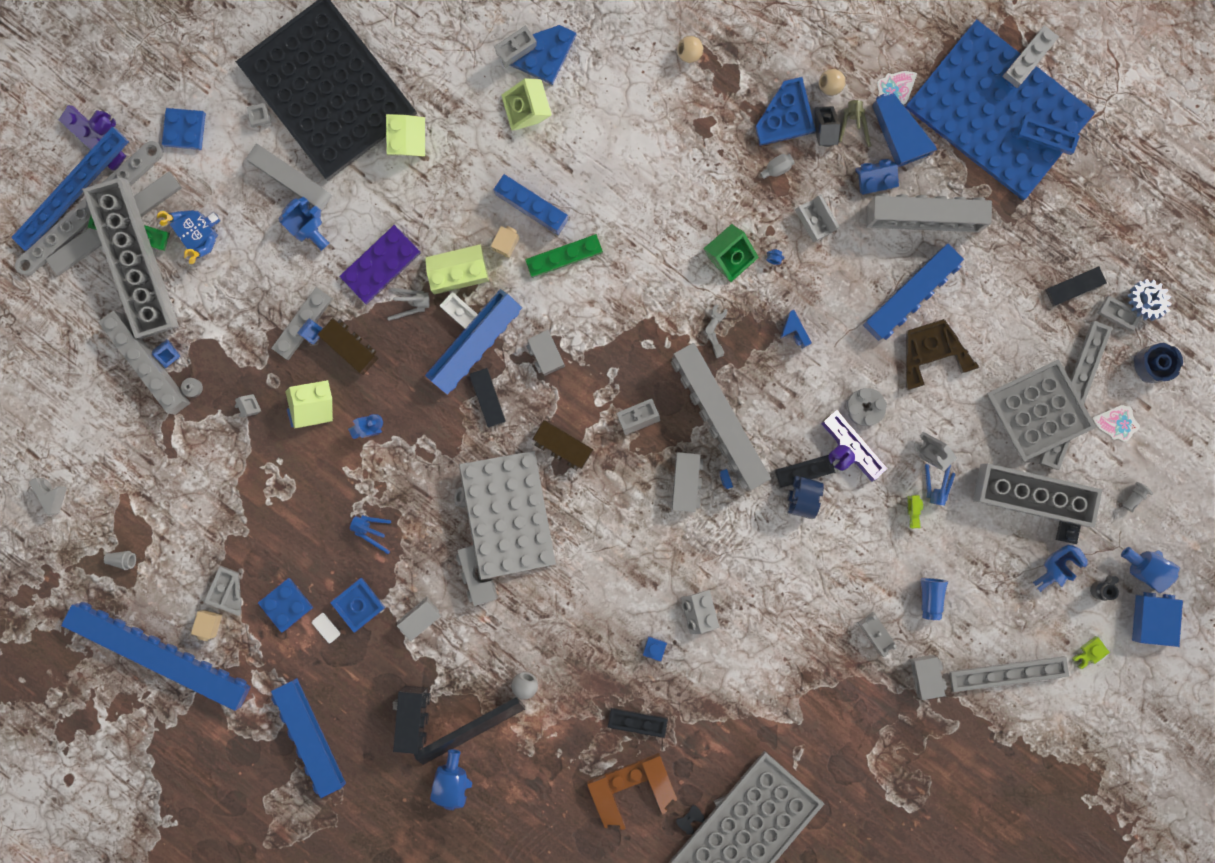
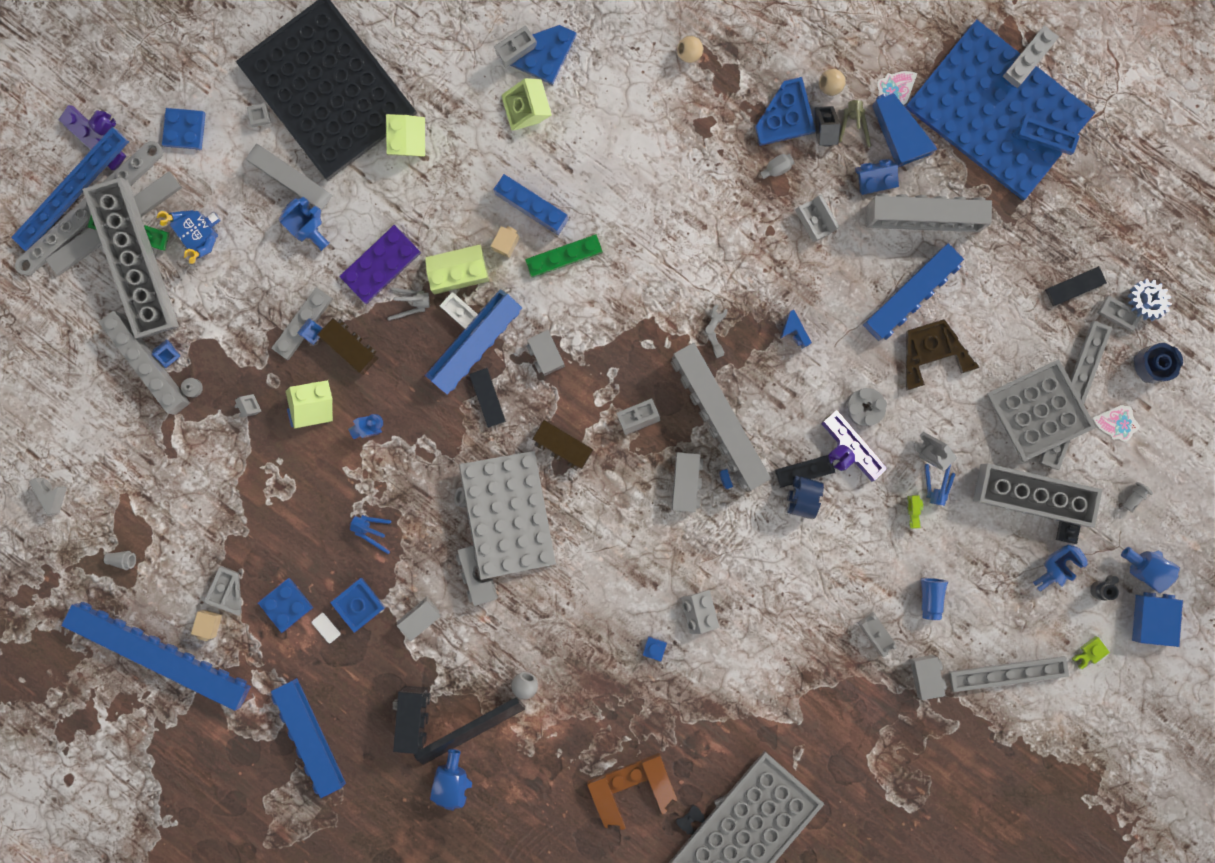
(637, 722): black tile -> none
(731, 252): green slope -> none
(775, 257): blue plate -> none

